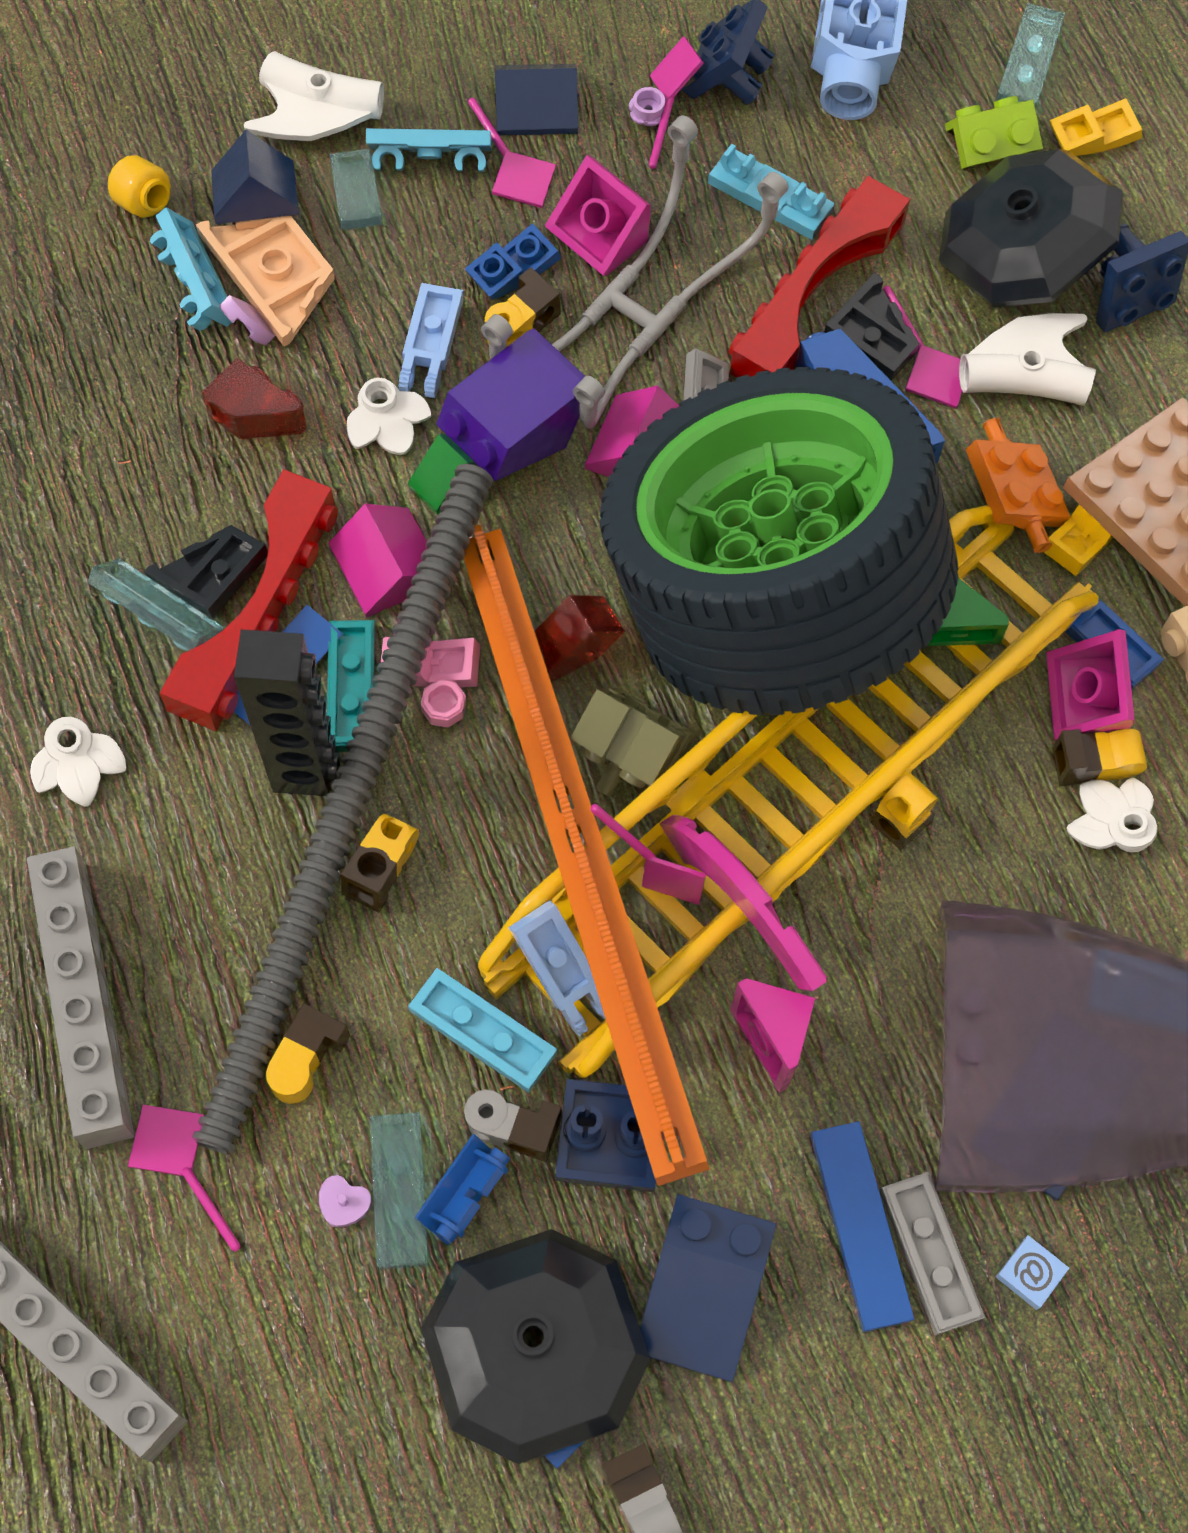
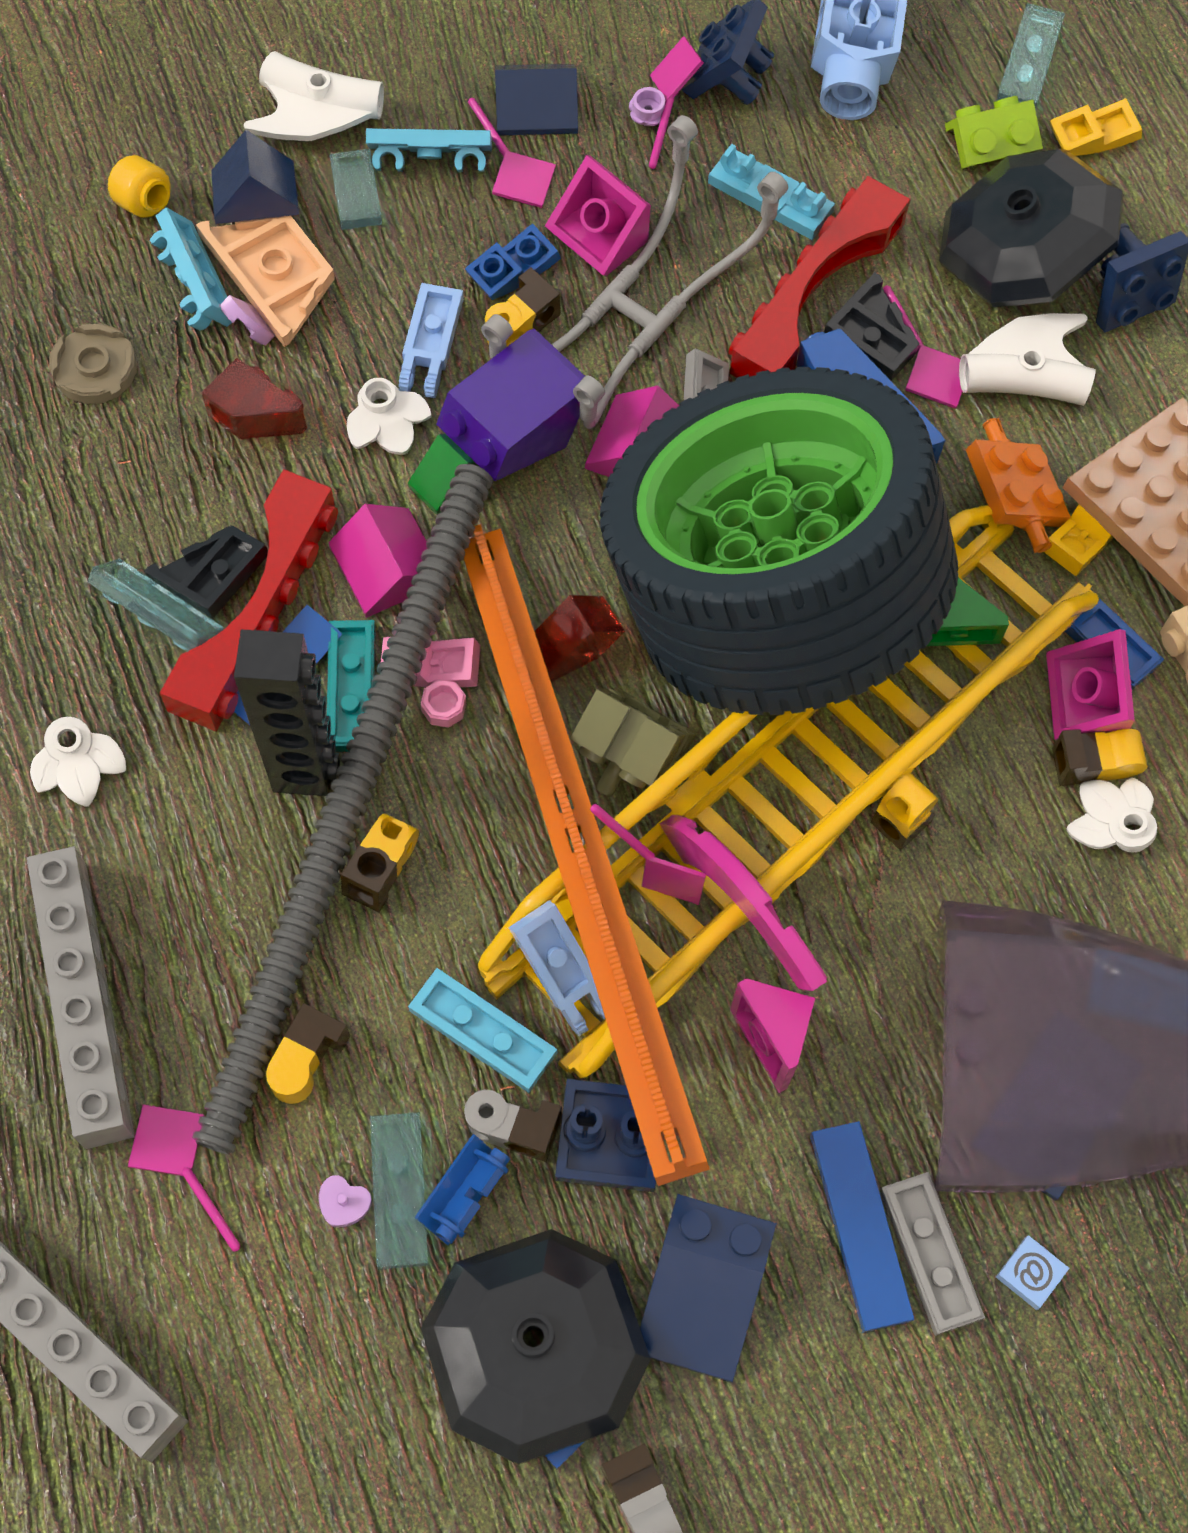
(93, 363): none -> dark tan tile

